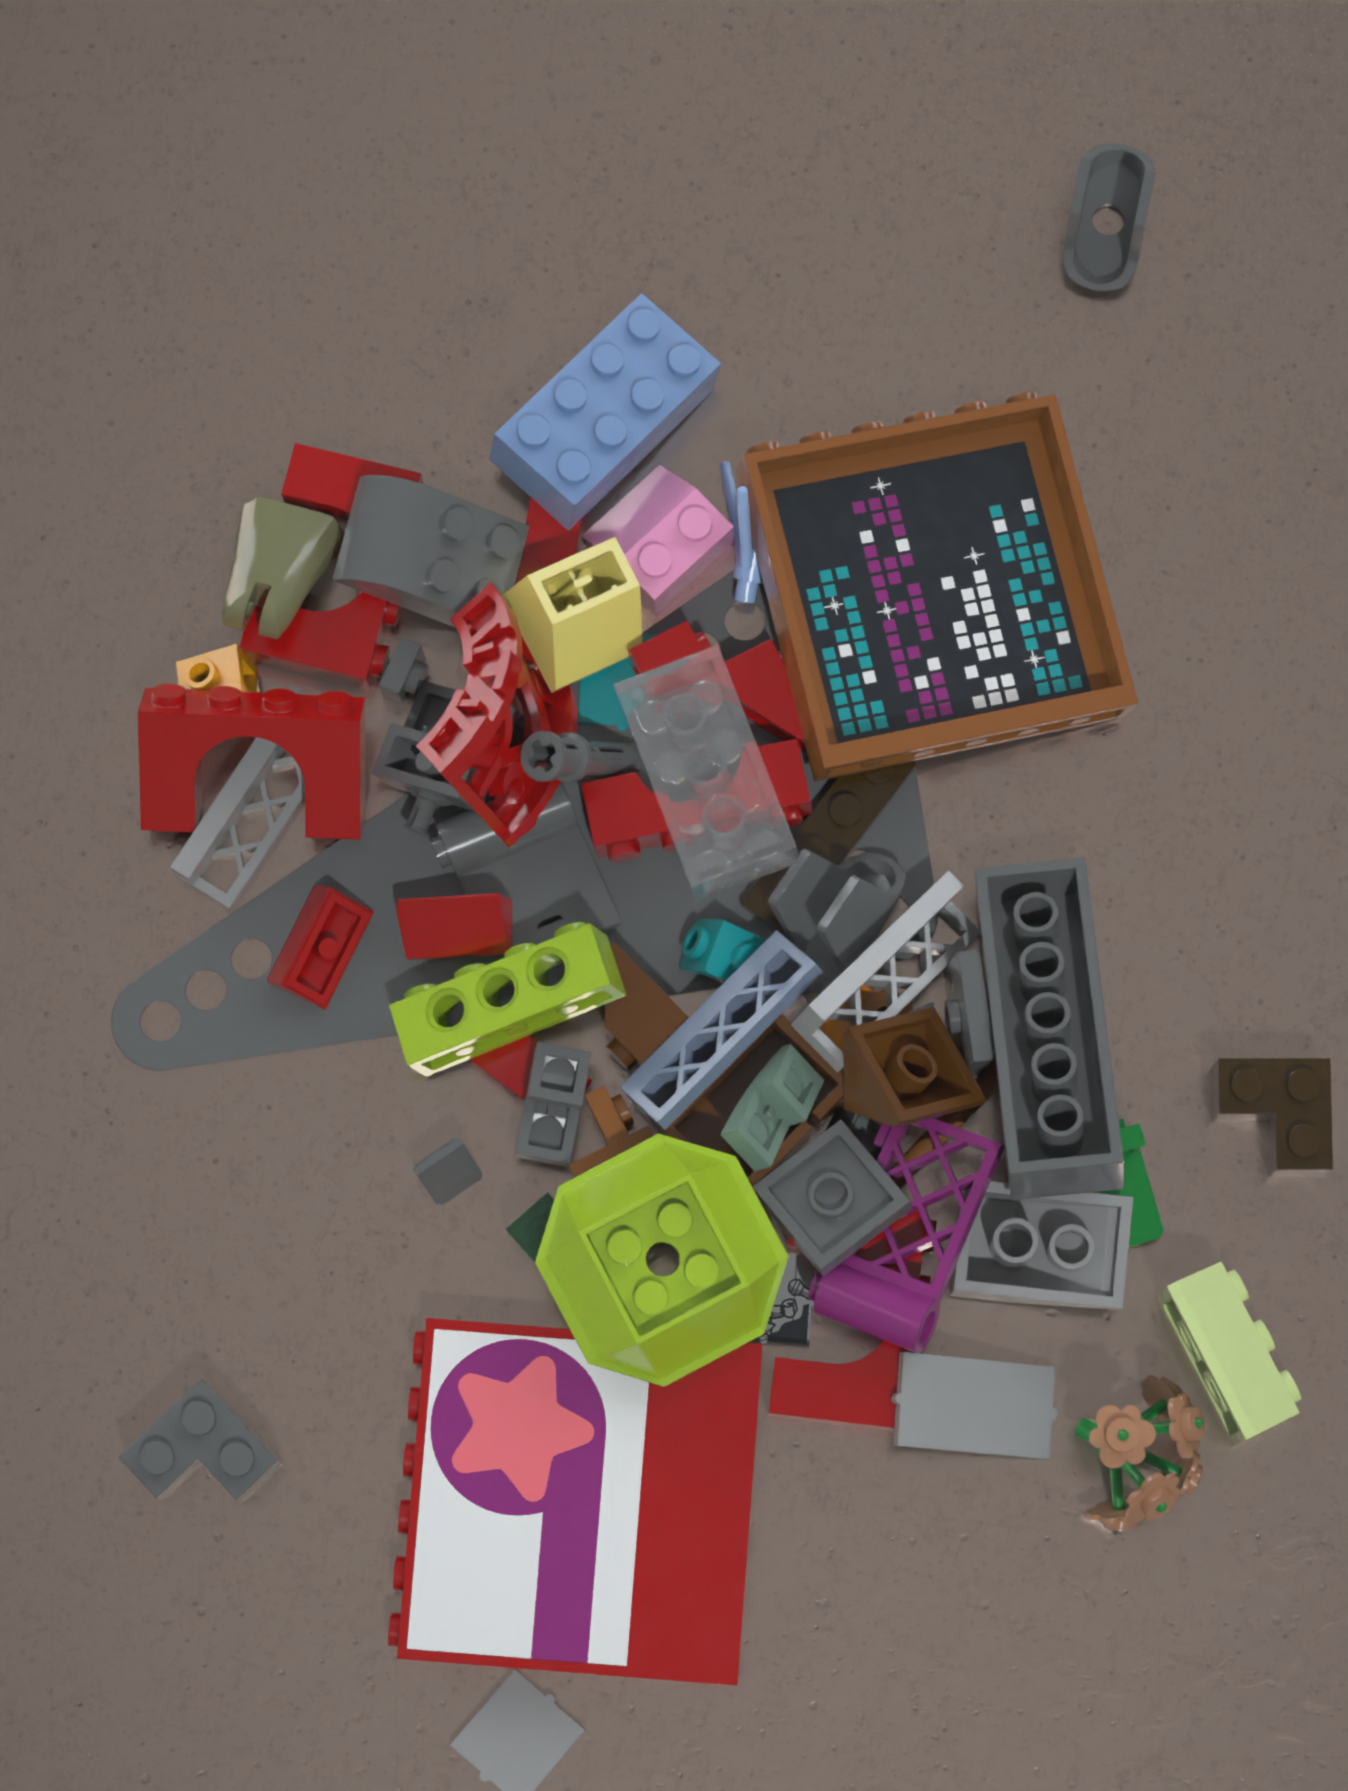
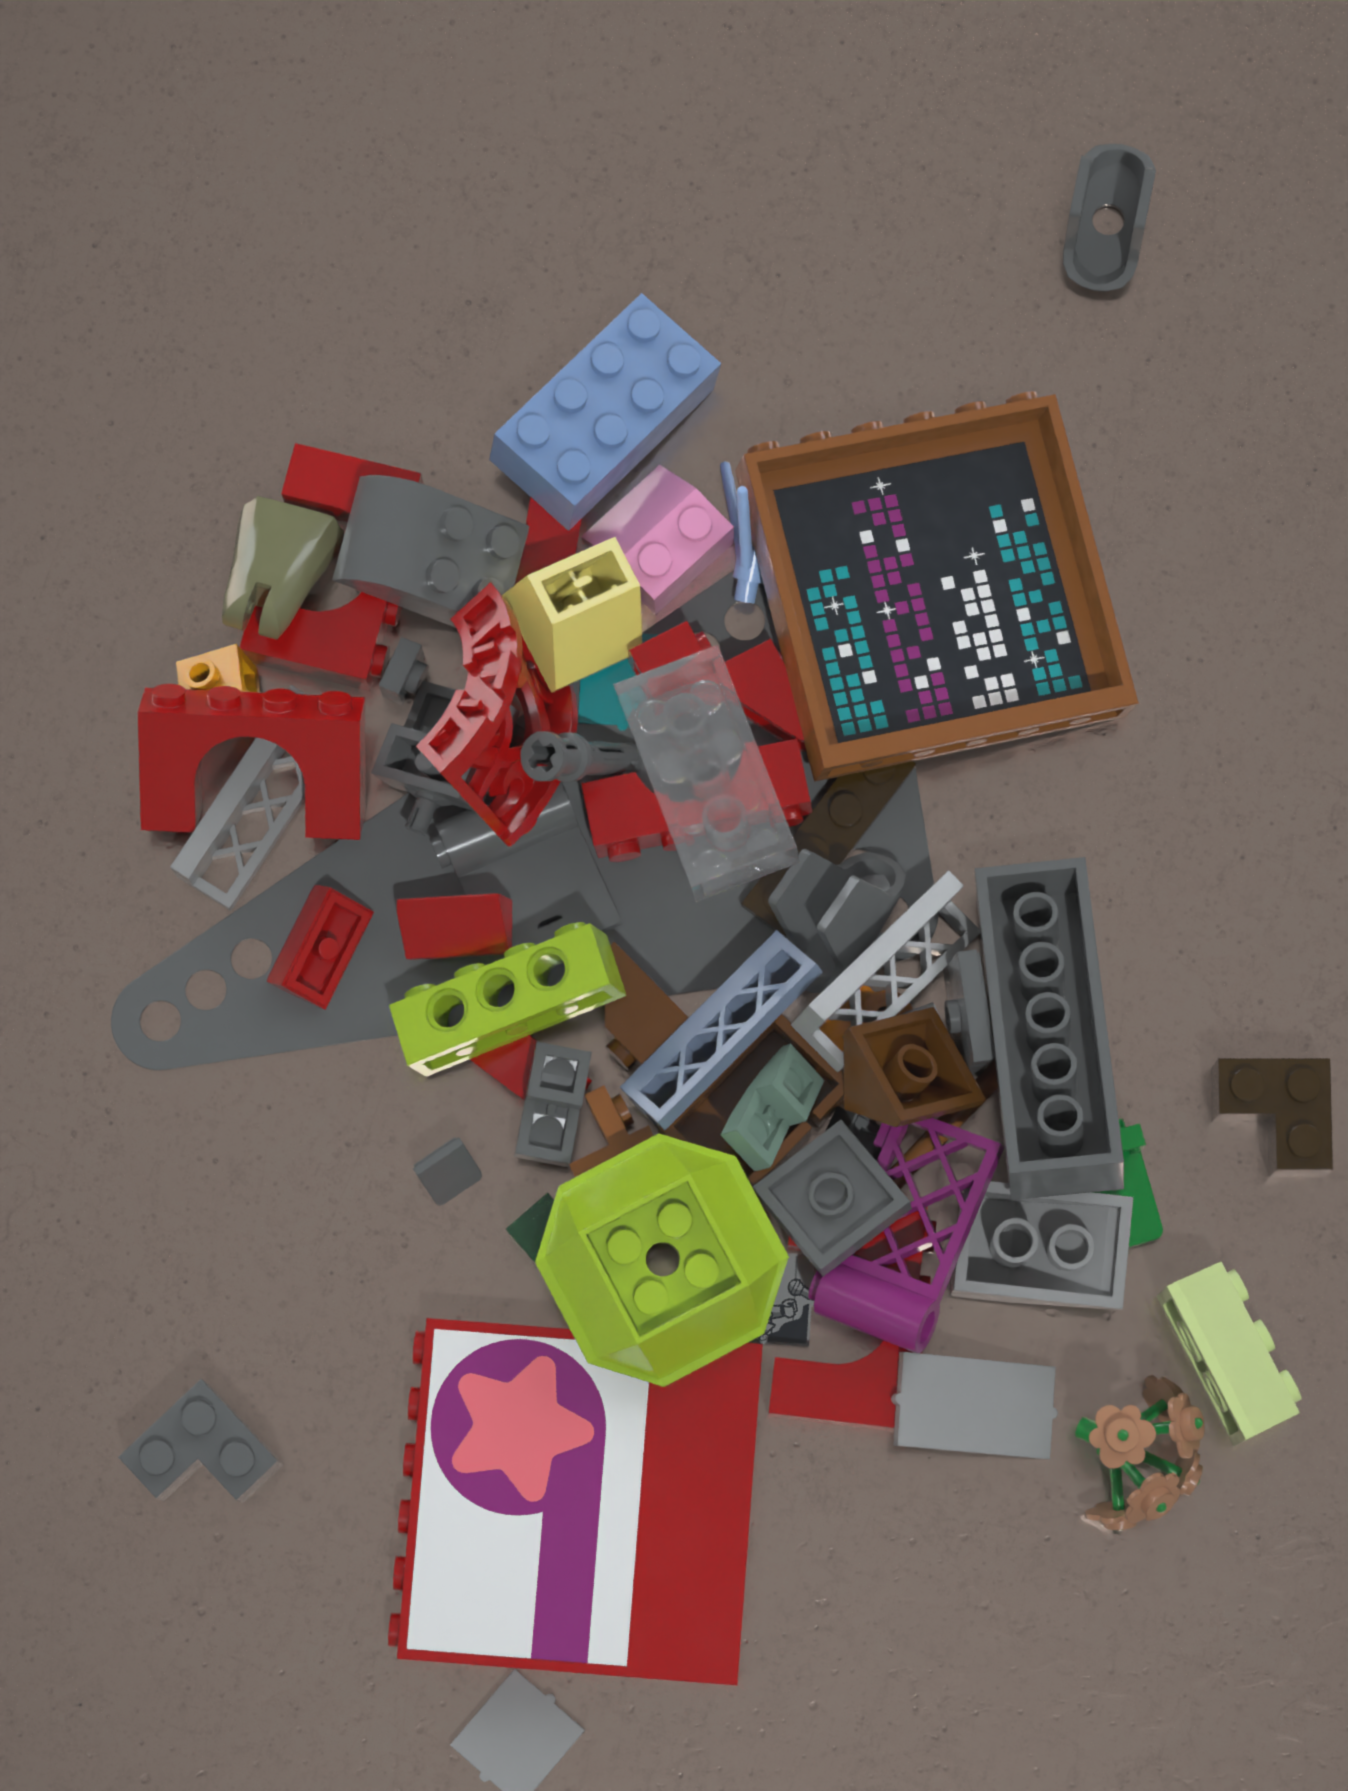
(717, 948): teal bracket -> none

